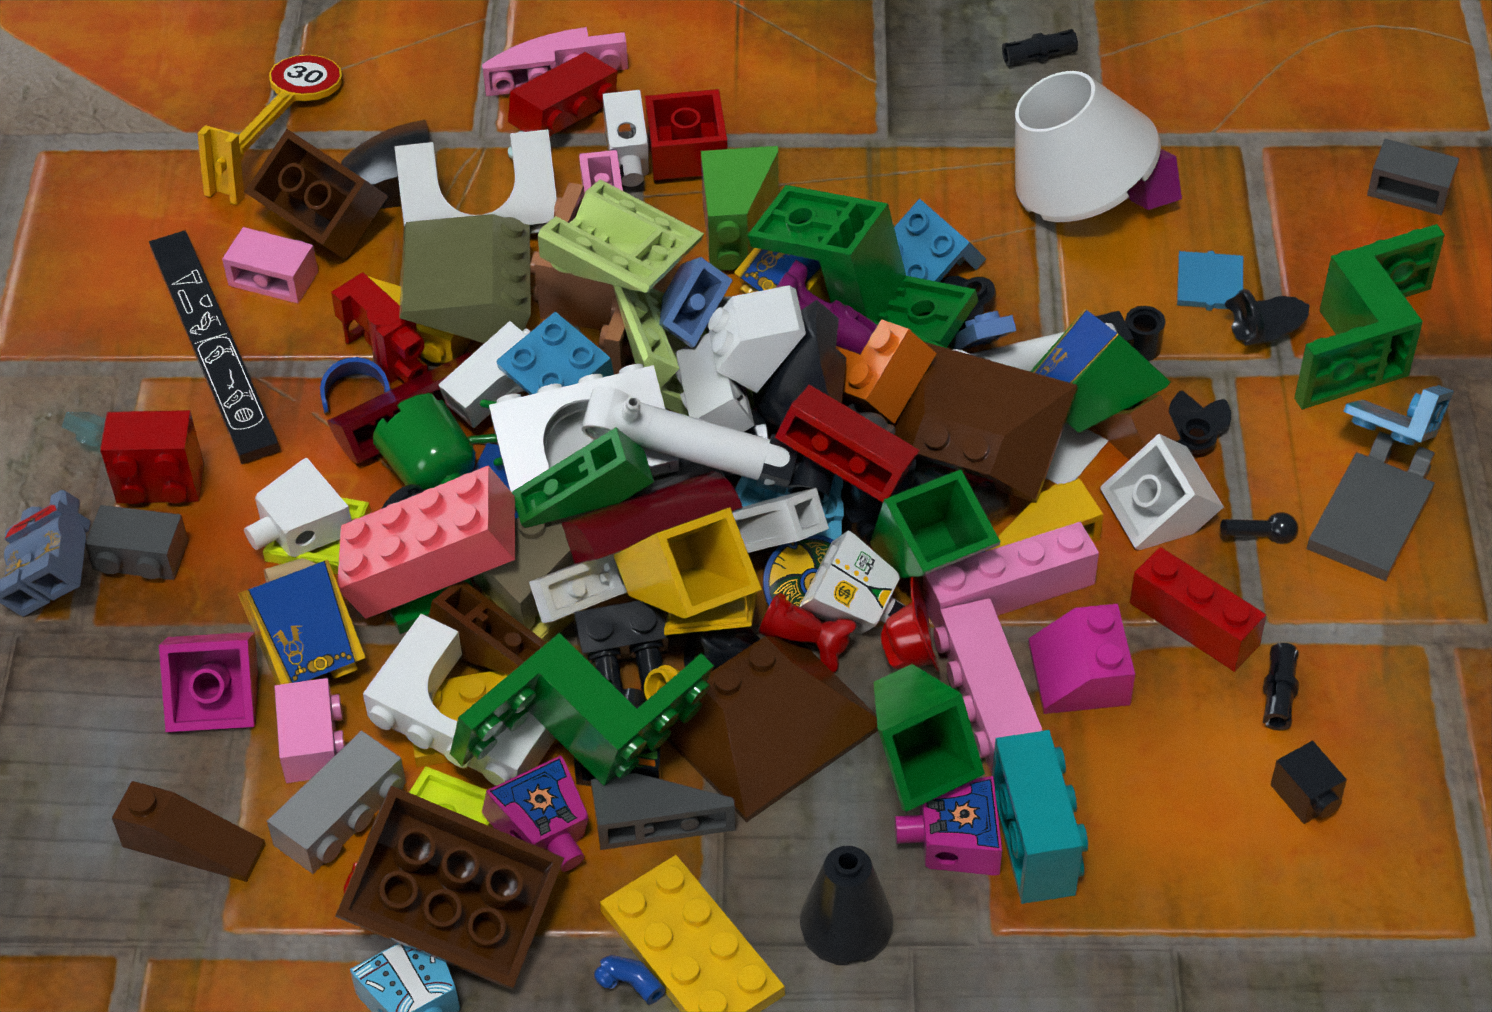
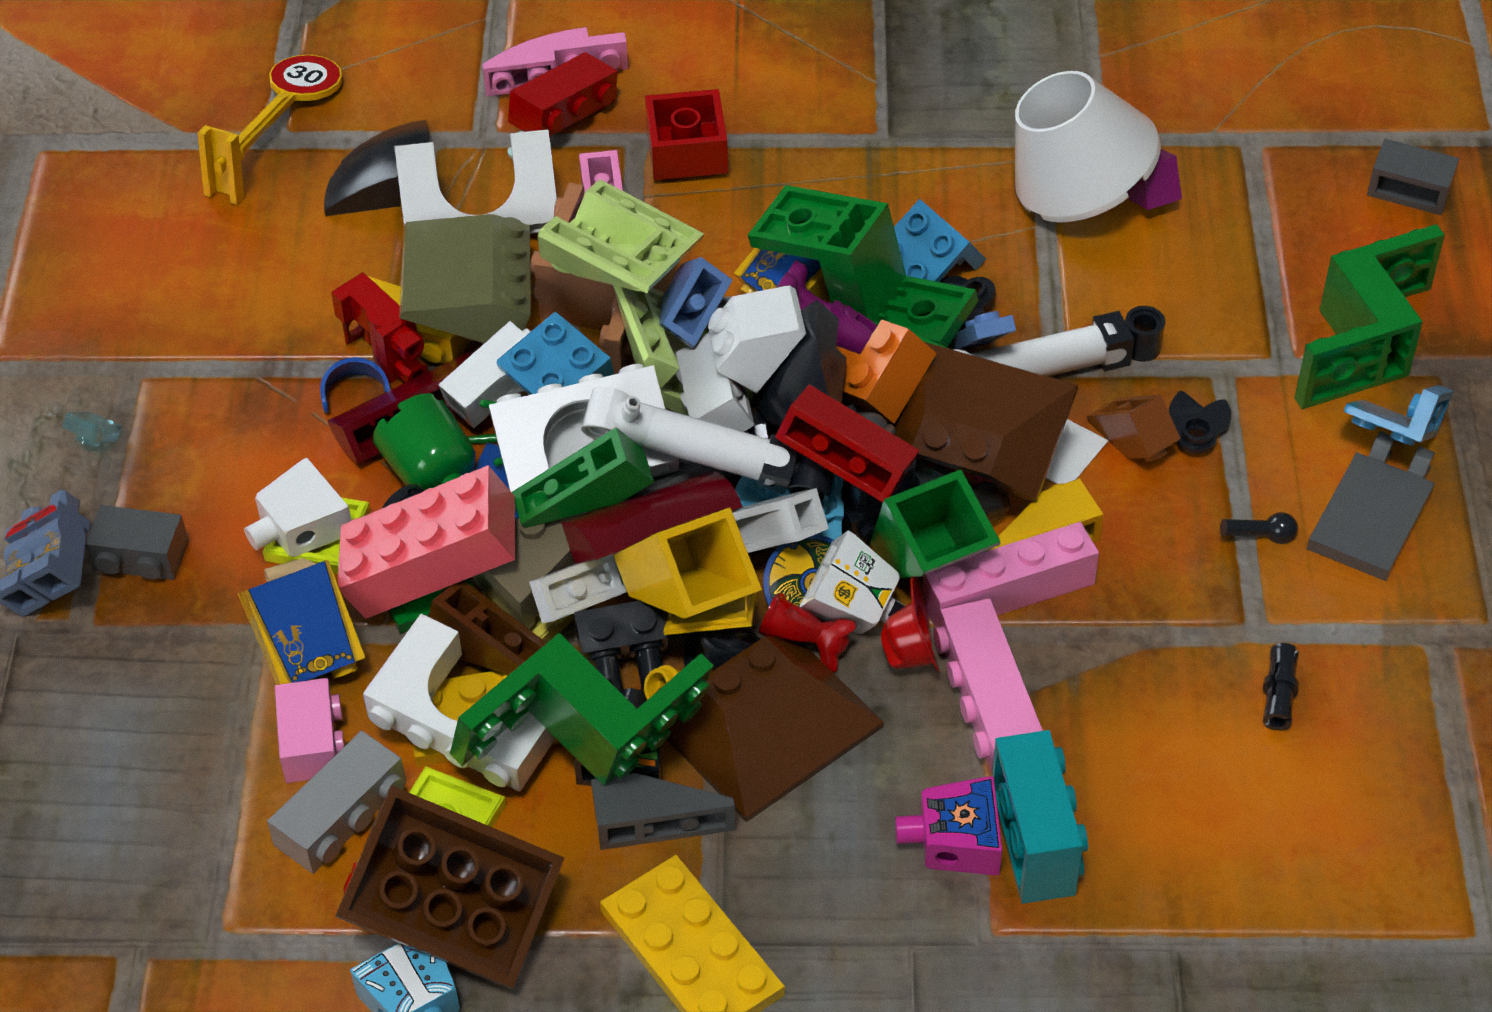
(152, 456): red brick -> none
(184, 832): reddish brown slope -> none
(209, 681): dark pink slope -> none
(214, 348): black tile -> none
(270, 265): bright pink brick -> none
(316, 194): reddish brown brick -> none
(541, 810): torso -> none
(630, 145): white torso -> none
(631, 971): blue arm -> none
(736, 193): bright green slope -> none
(846, 909): black cone -> none
(924, 735): green slope -> none
(1039, 47): black pin -> none
(1083, 661): dark pink slope -> none
(1103, 366): green slope -> none
(1161, 494): white slope -> none
(1197, 608): red brick -> none
(1208, 279): dark azure piece -> none
(1265, 320): black piece -> none
(1308, 783): black brick -> none

